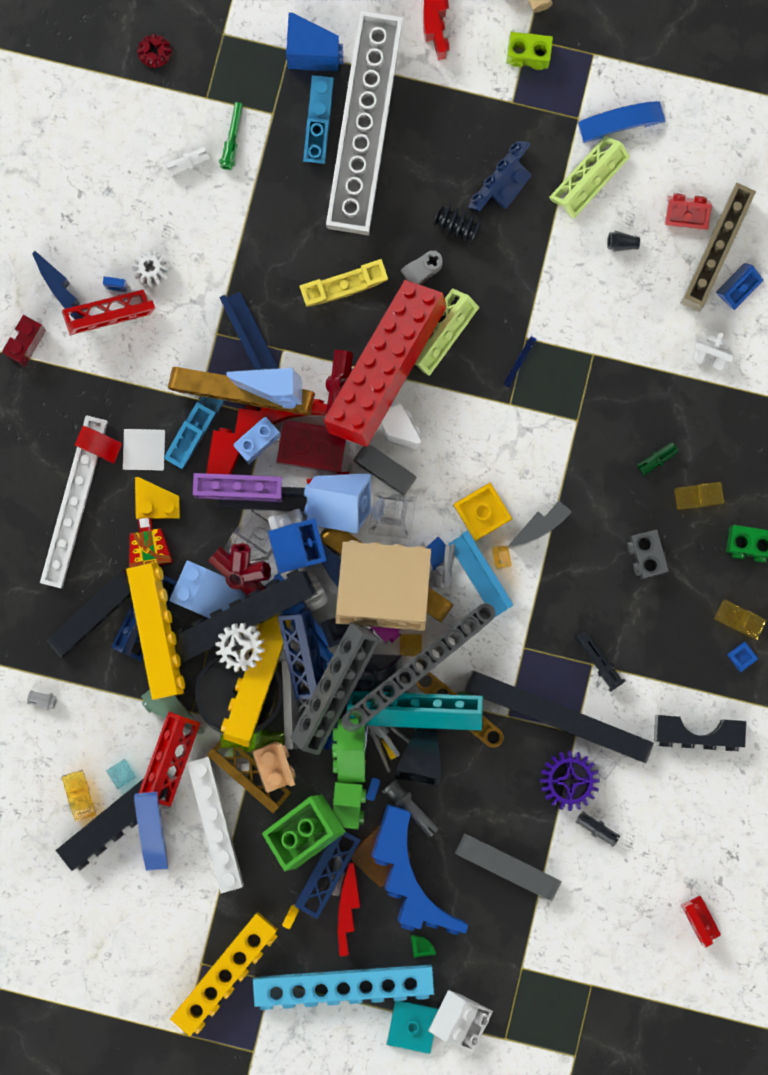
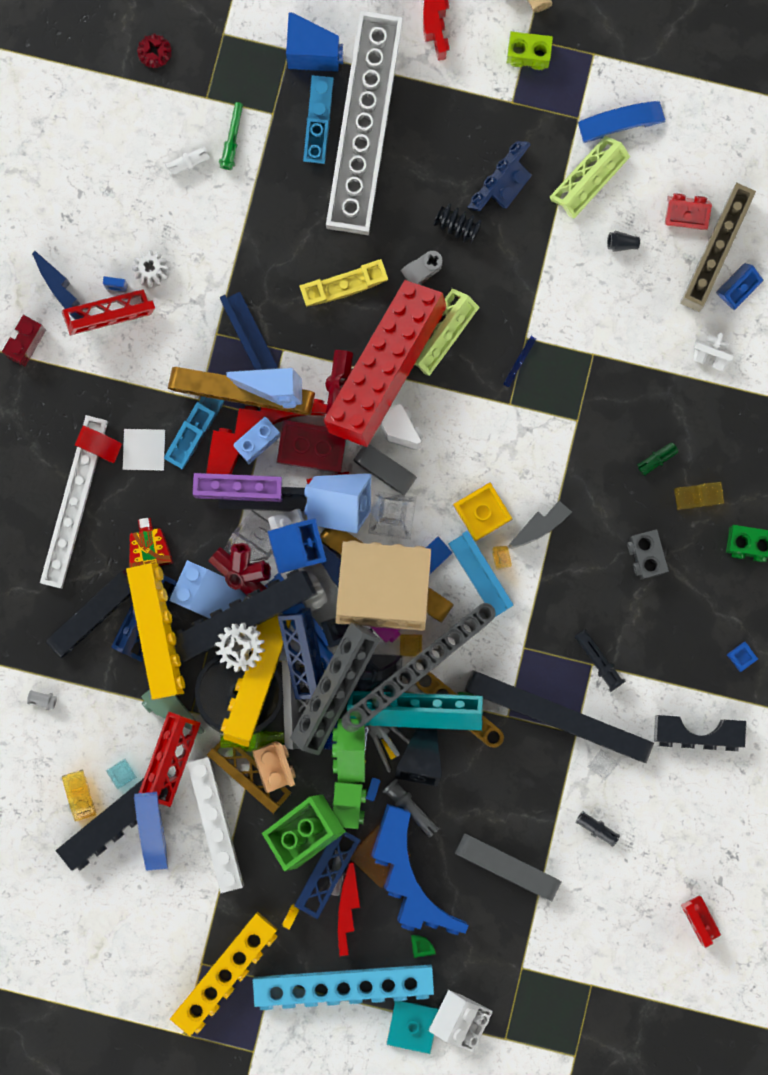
(155, 501): yellow wing -> none
(442, 574): light grey plant -> none
(569, 790): dark purple gear -> none
(740, 619): clear yellow slope -> none

